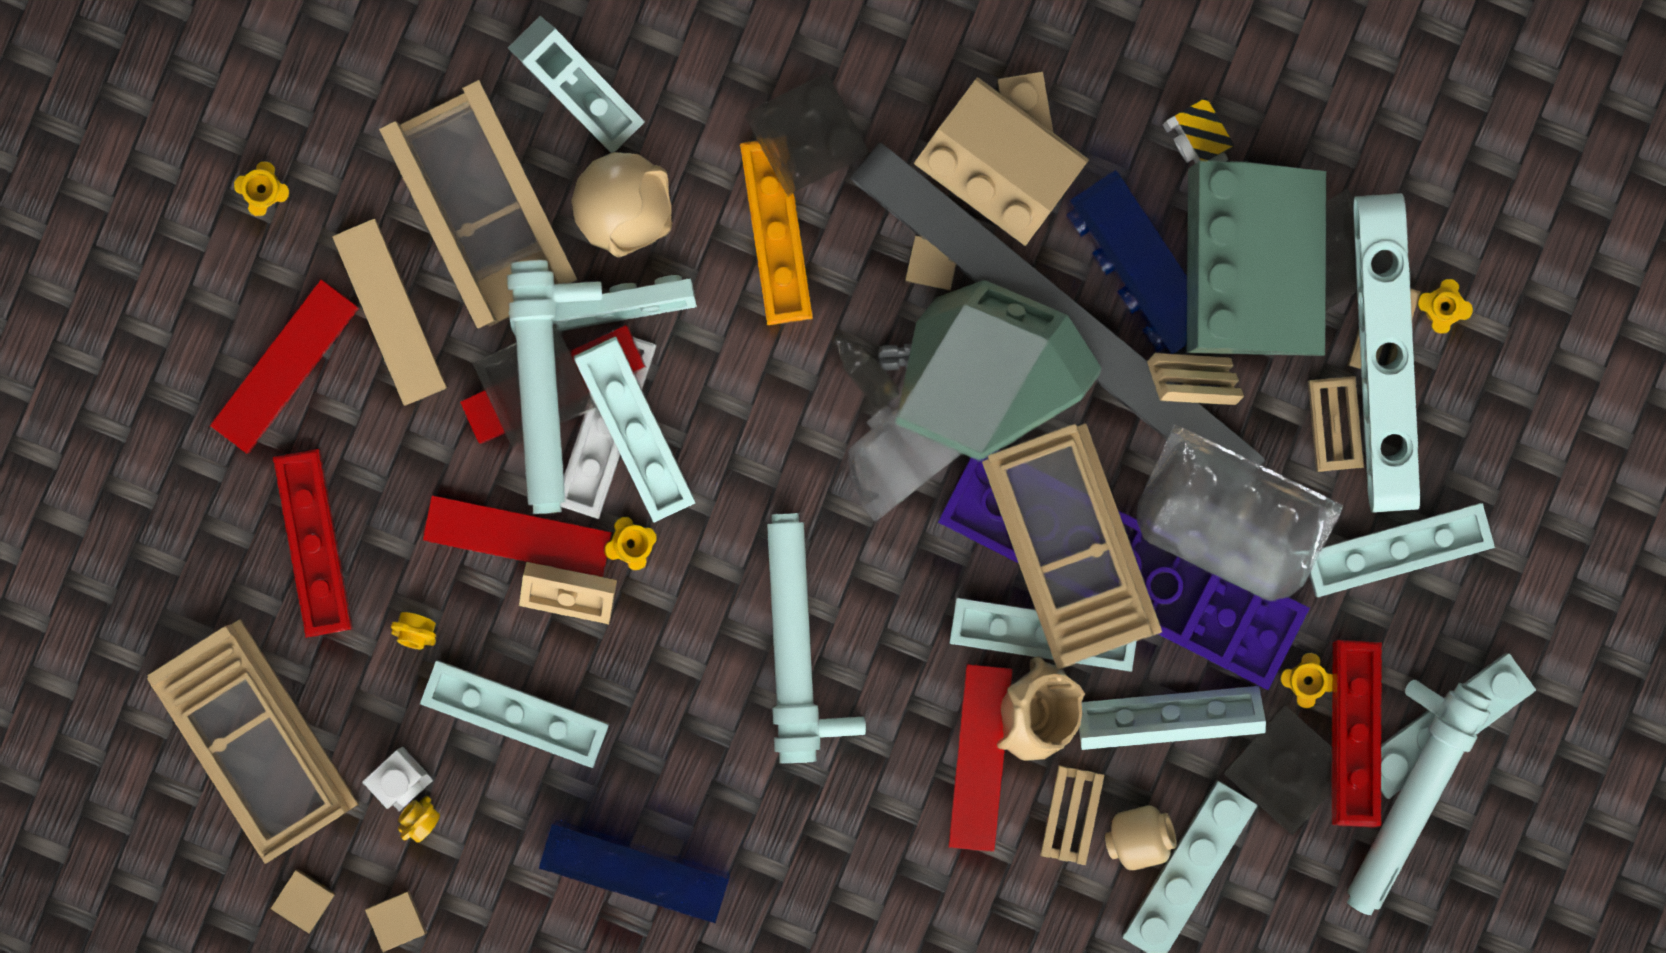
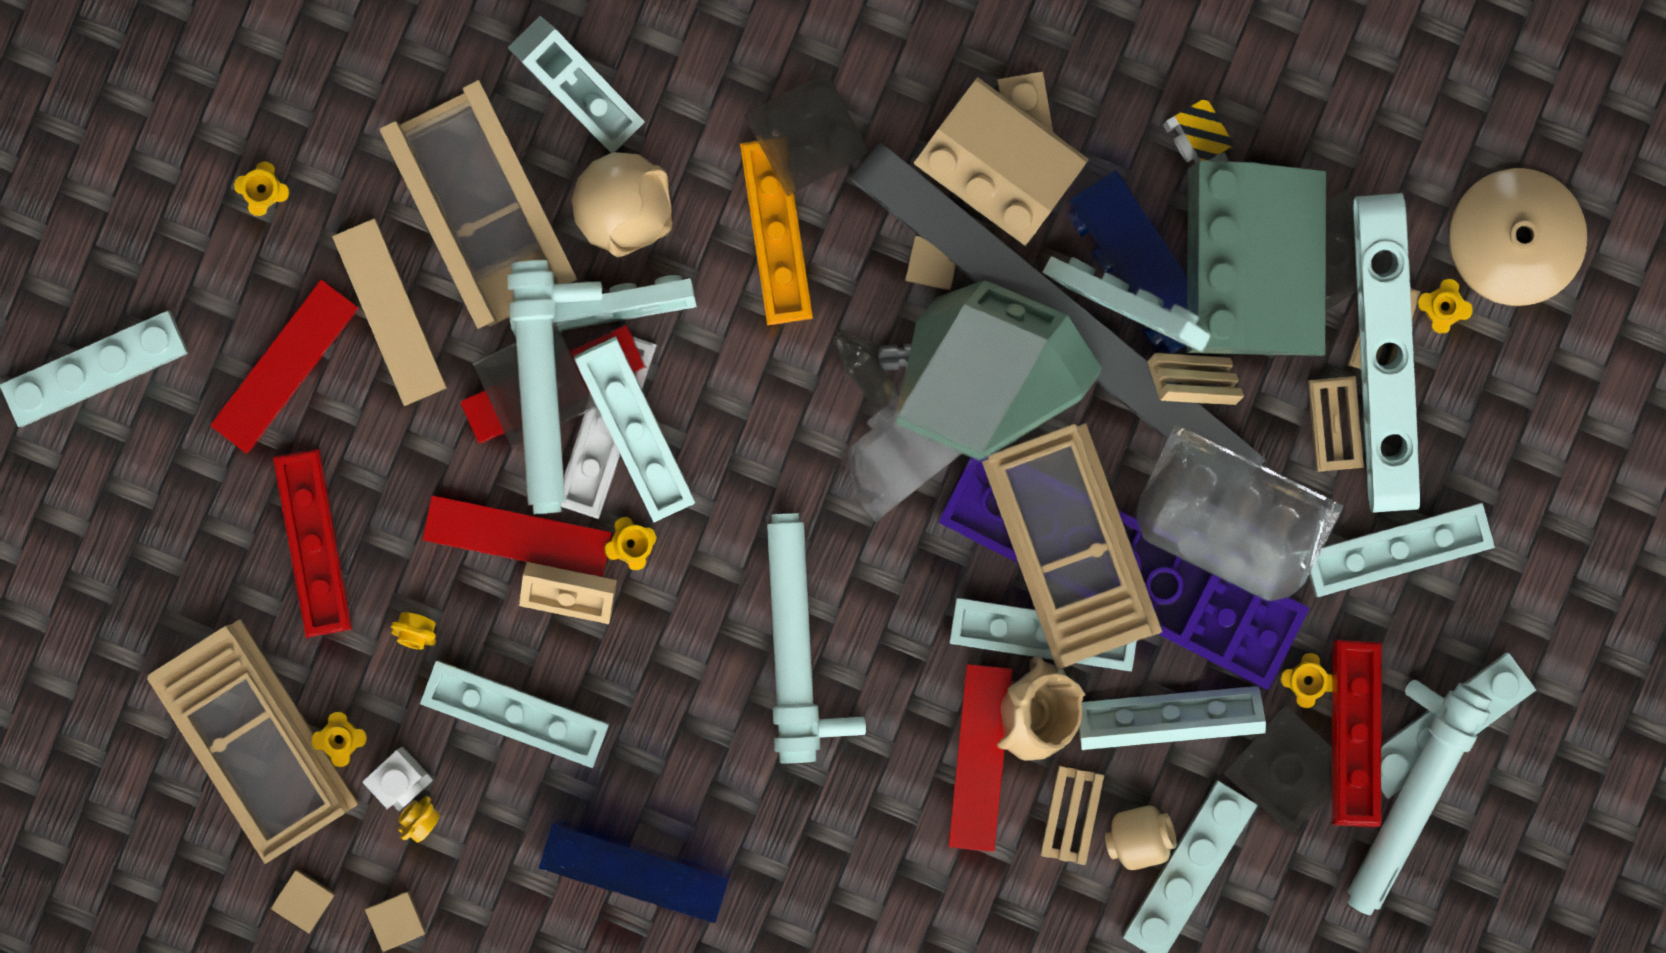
(94, 369): none -> light aqua plate
(352, 739): none -> yellow plate
(1141, 308): none -> light aqua plate
(1486, 242): none -> tan dish

